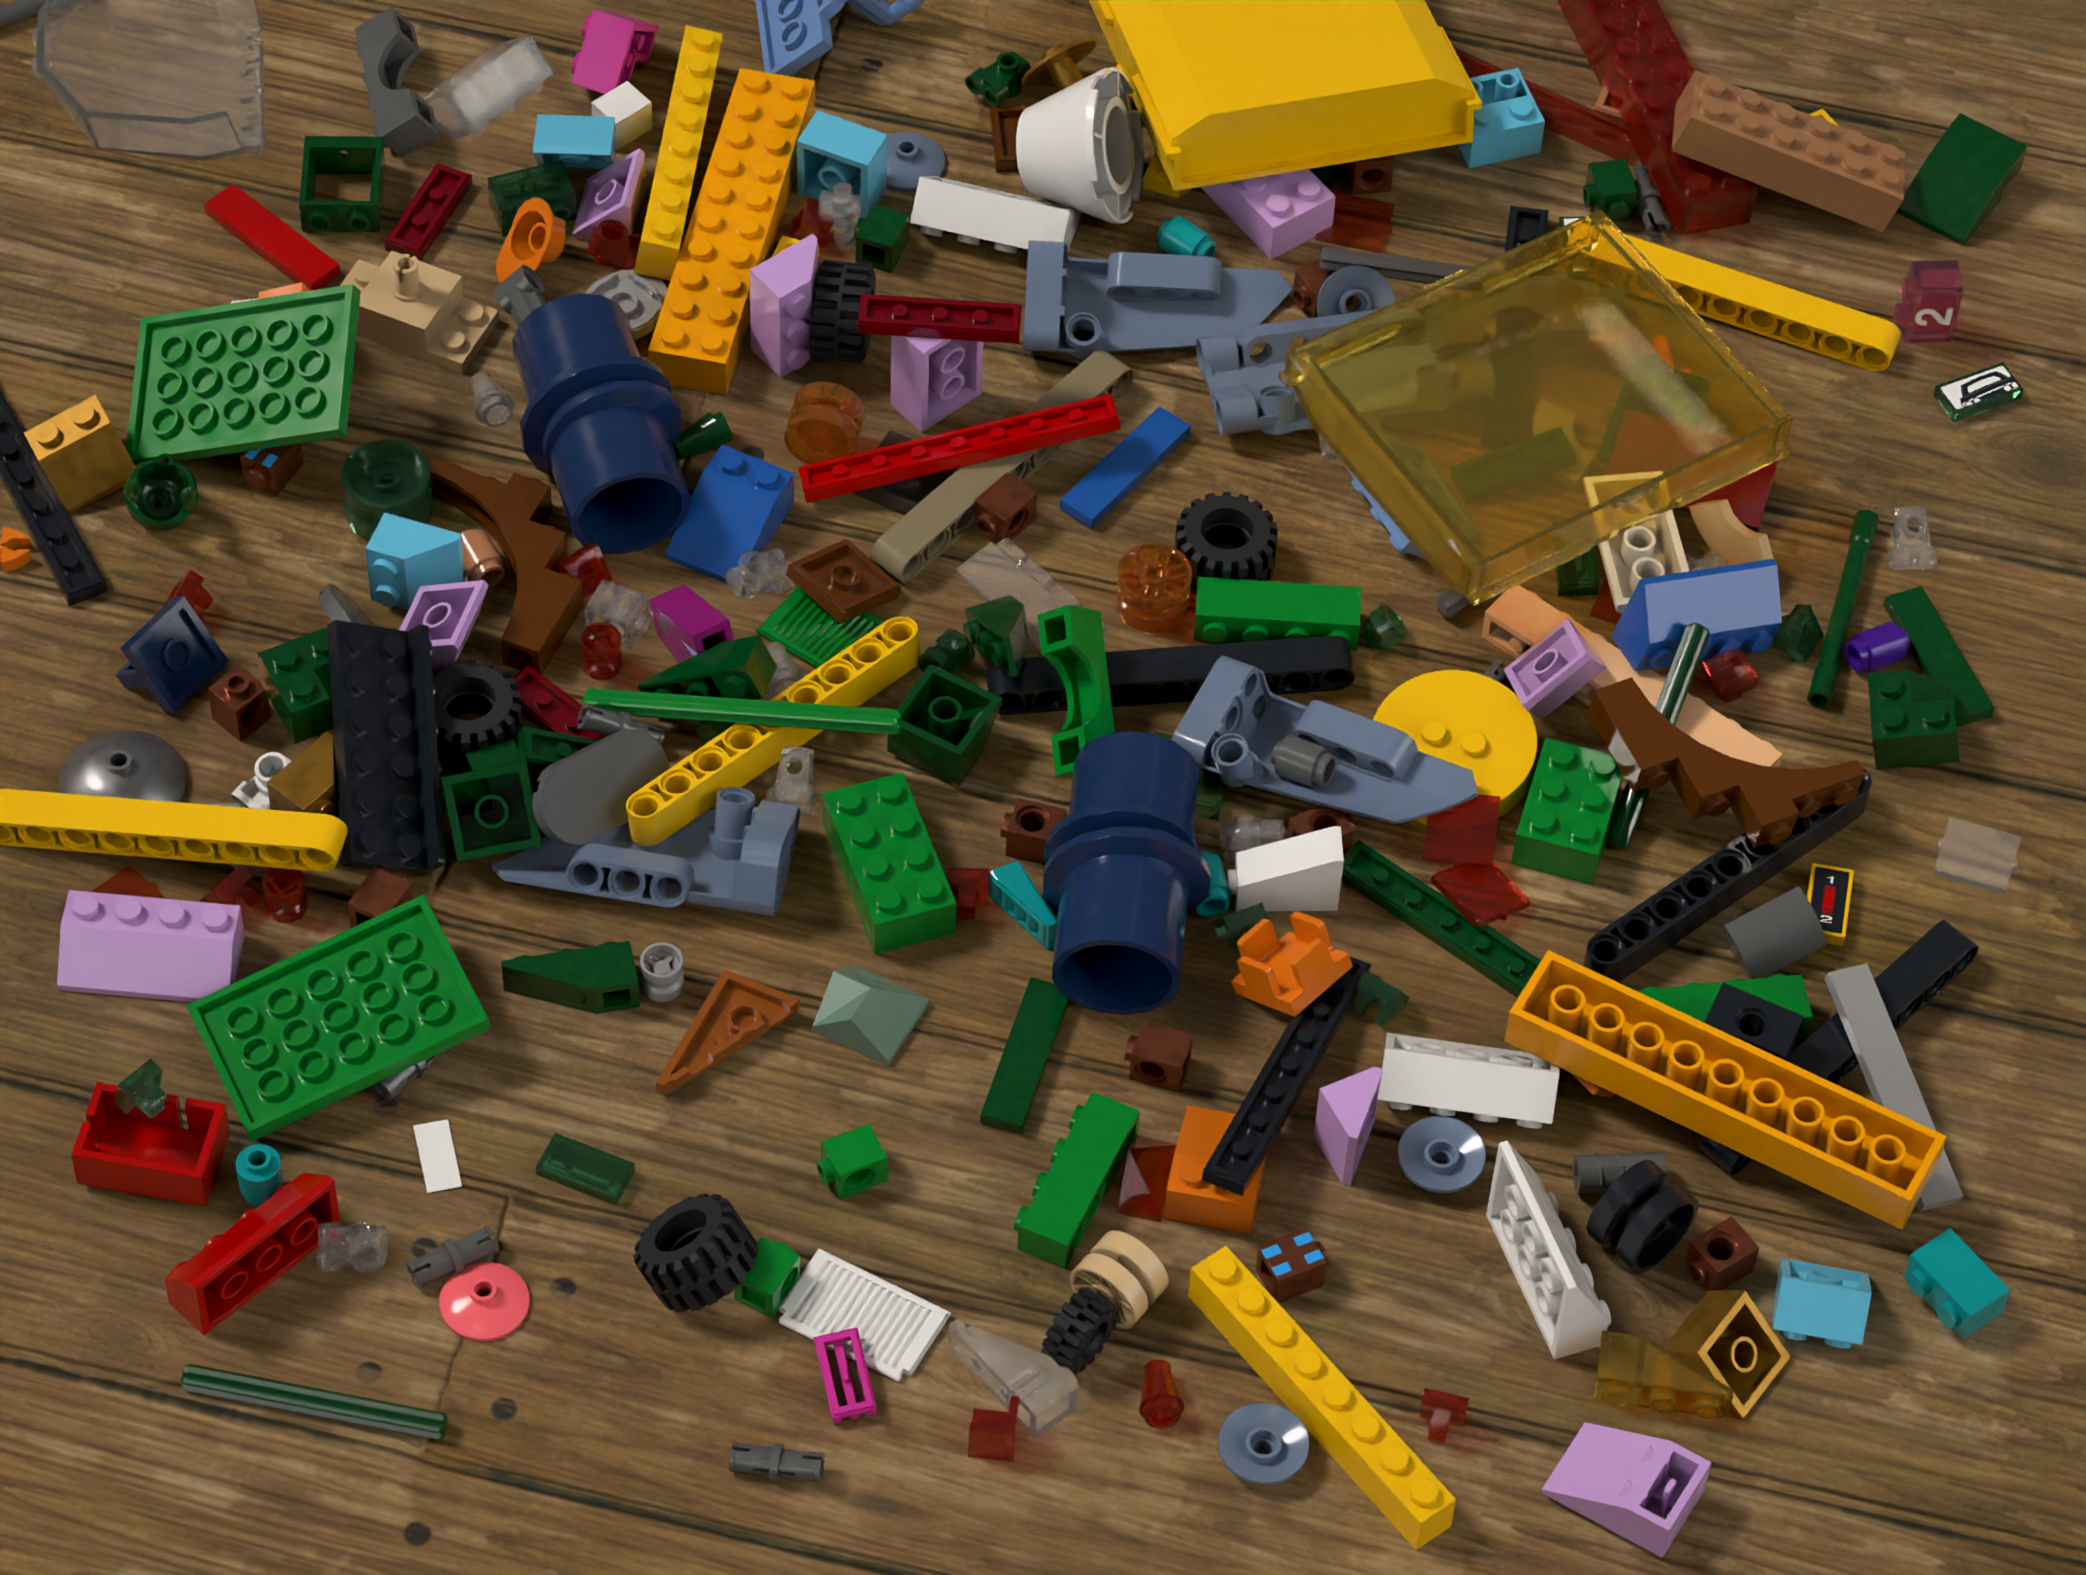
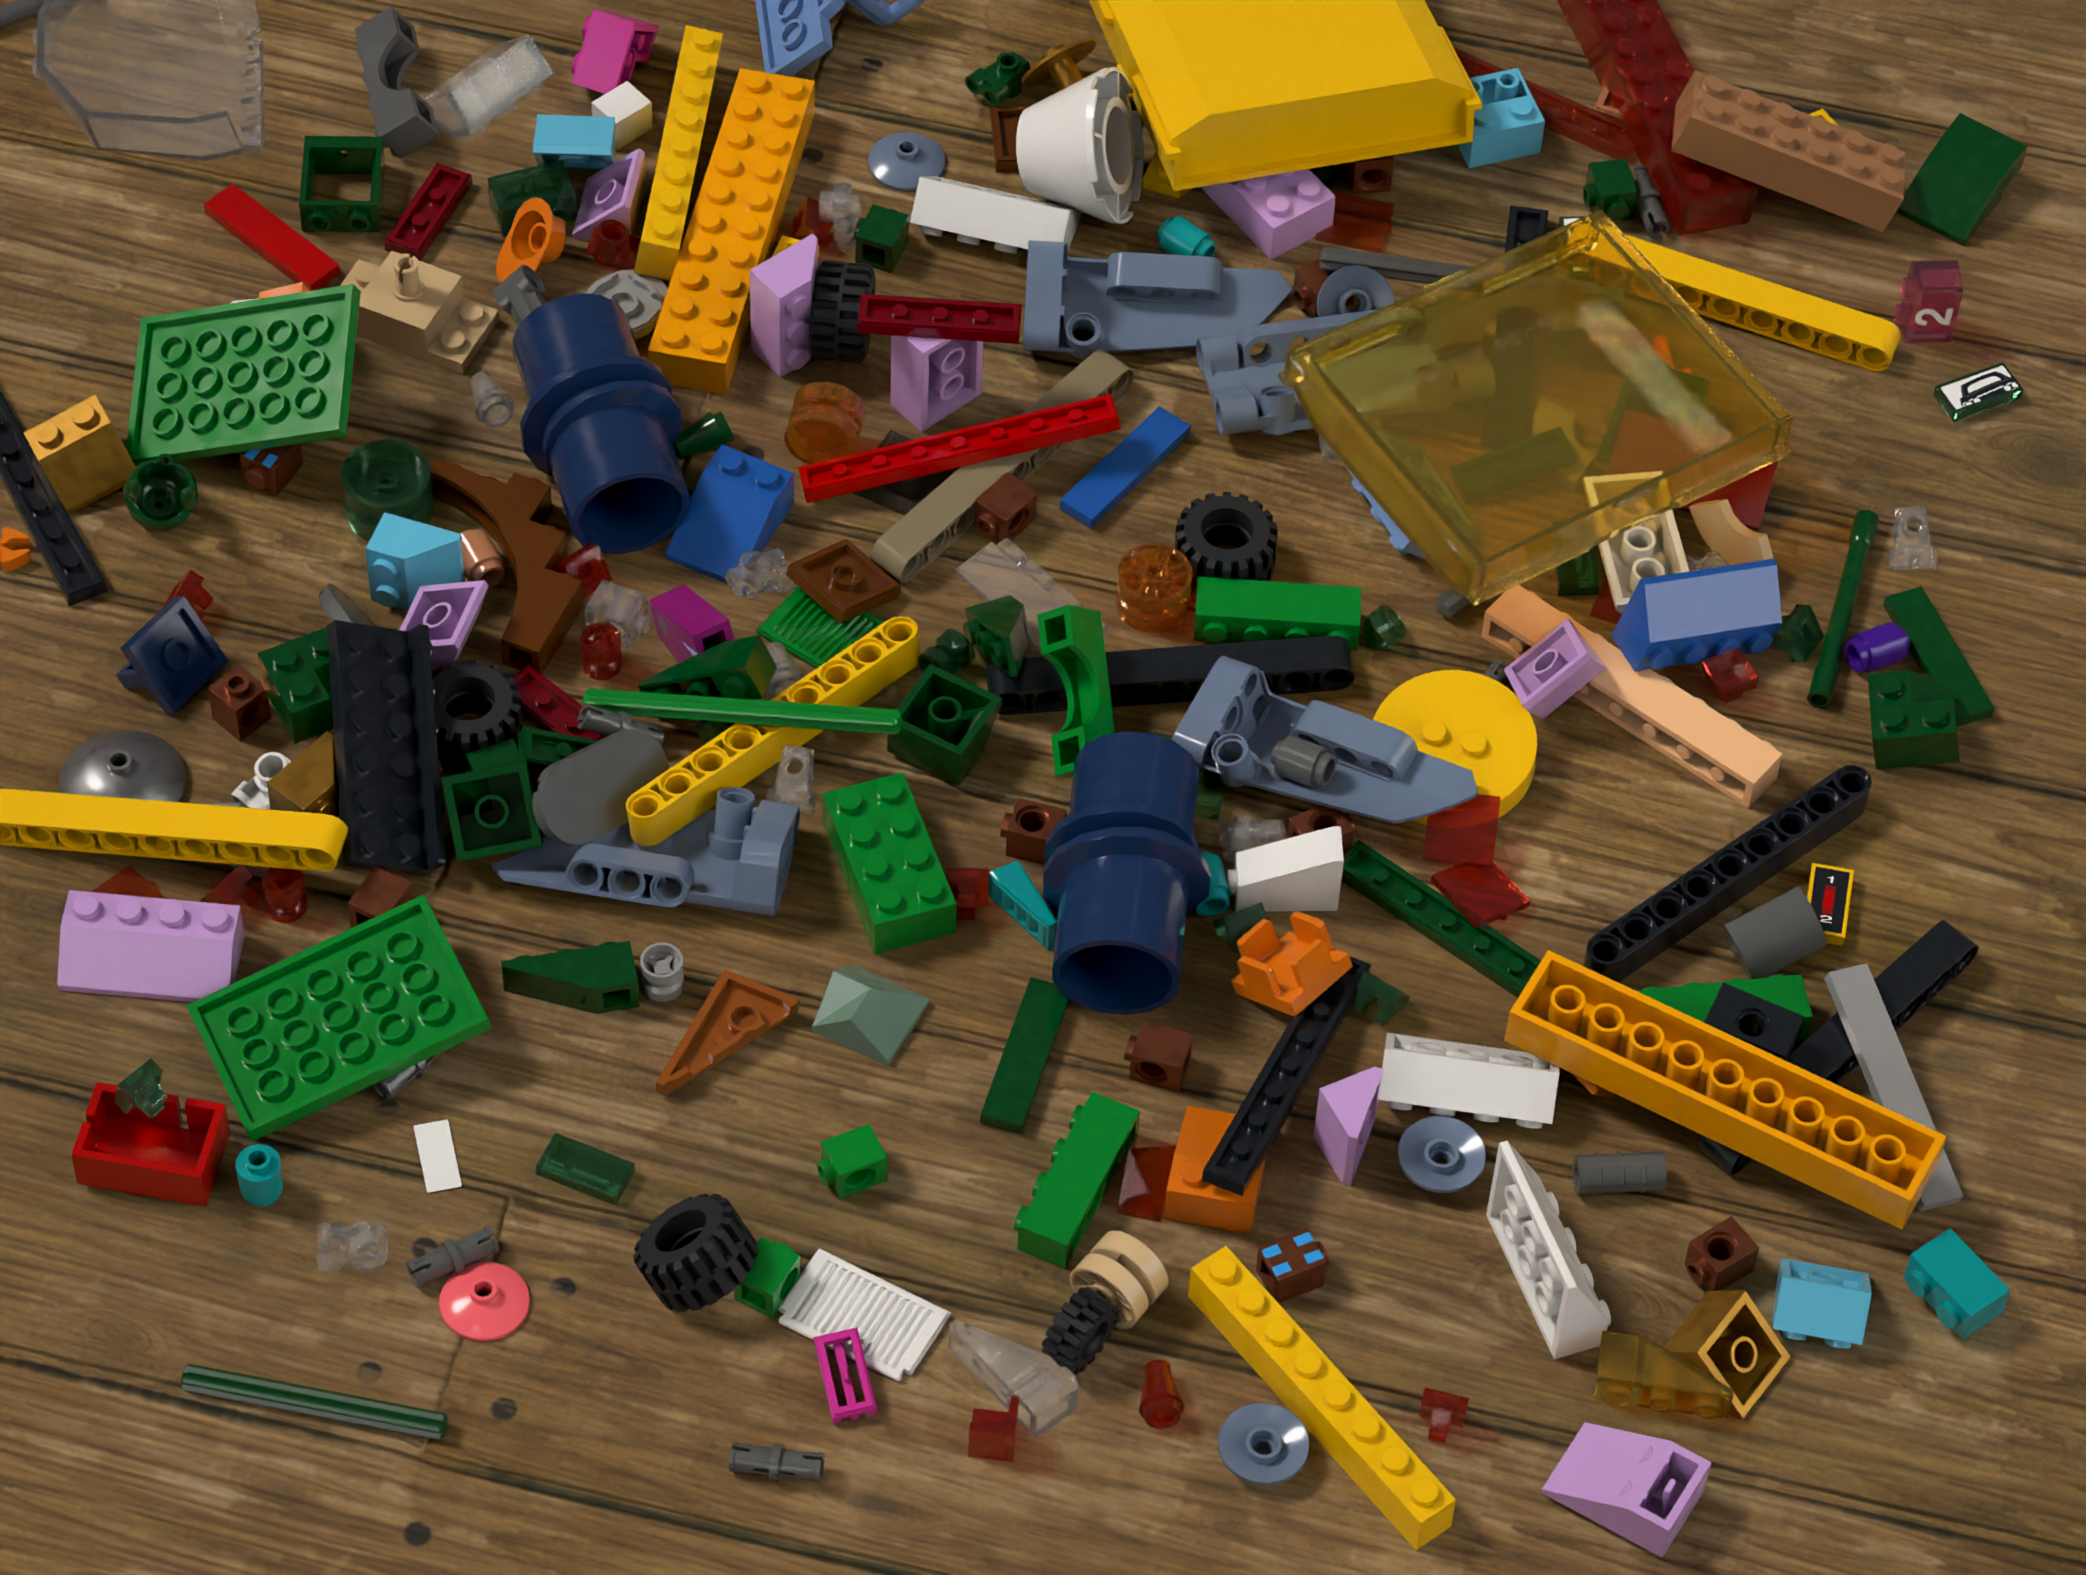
(252, 1251): red slope -> none
(841, 152): medium azure brick -> none
(1568, 811): green brick -> none
(1642, 1216): black wheel -> none
(1670, 706): dark green axle -> none
(1708, 781): reddish brown arch -> none
(1977, 855): clear piece -> none

